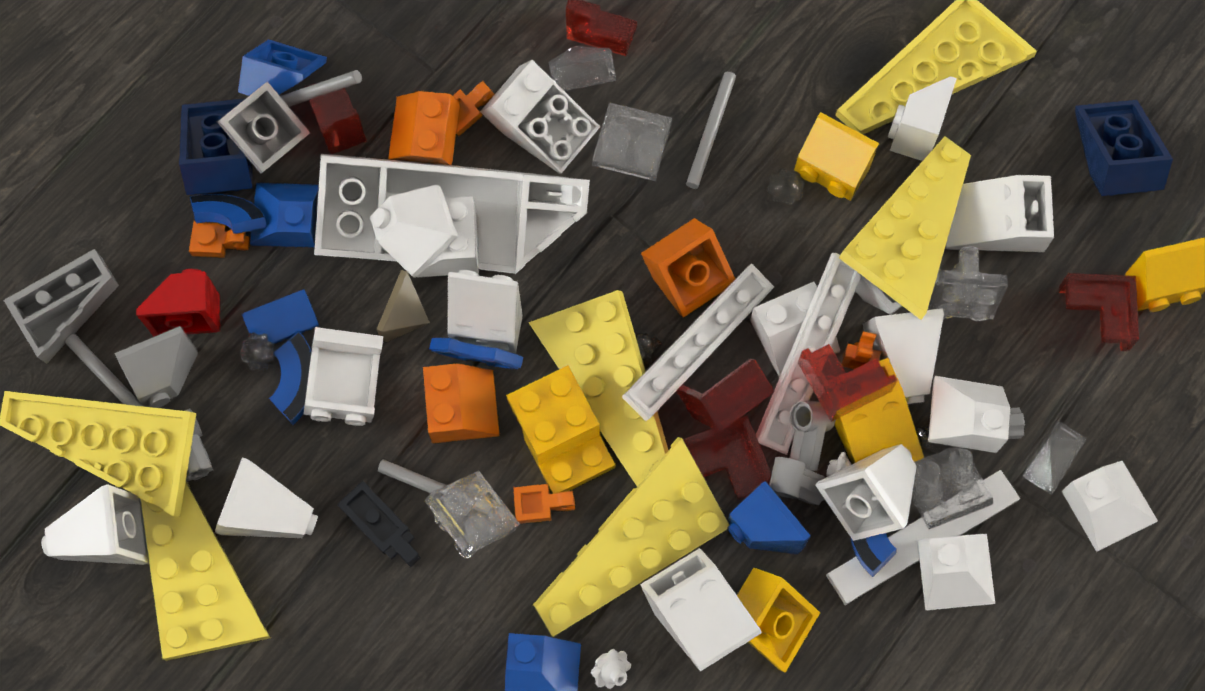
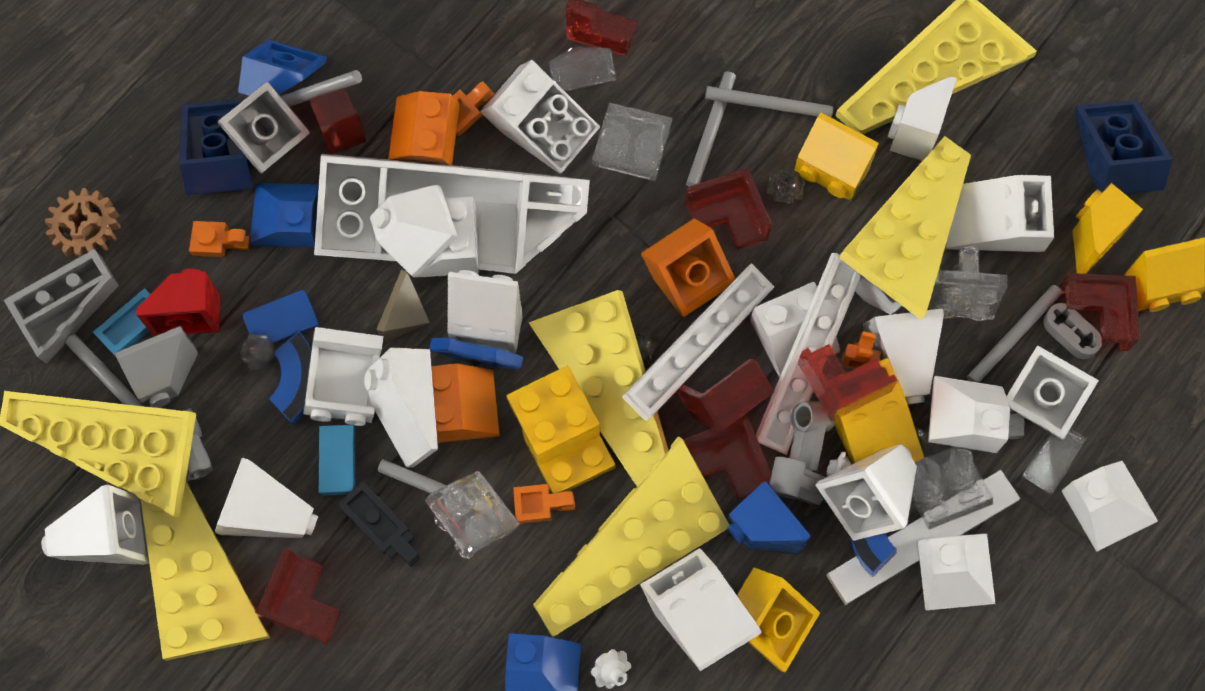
(83, 224): none -> medium nougat gear
(124, 326): none -> dark azure tile
(229, 210): blue tile -> none
(288, 600): none -> clear red panel
(336, 459): none -> dark azure tile
(404, 401): none -> white slope
(731, 200): none -> clear red panel
(767, 102): none -> light grey bar
(1014, 334): none -> light grey bar
(1050, 392): none -> white slope
(1072, 331): none -> light grey beam
(1101, 225): none -> yellow slope

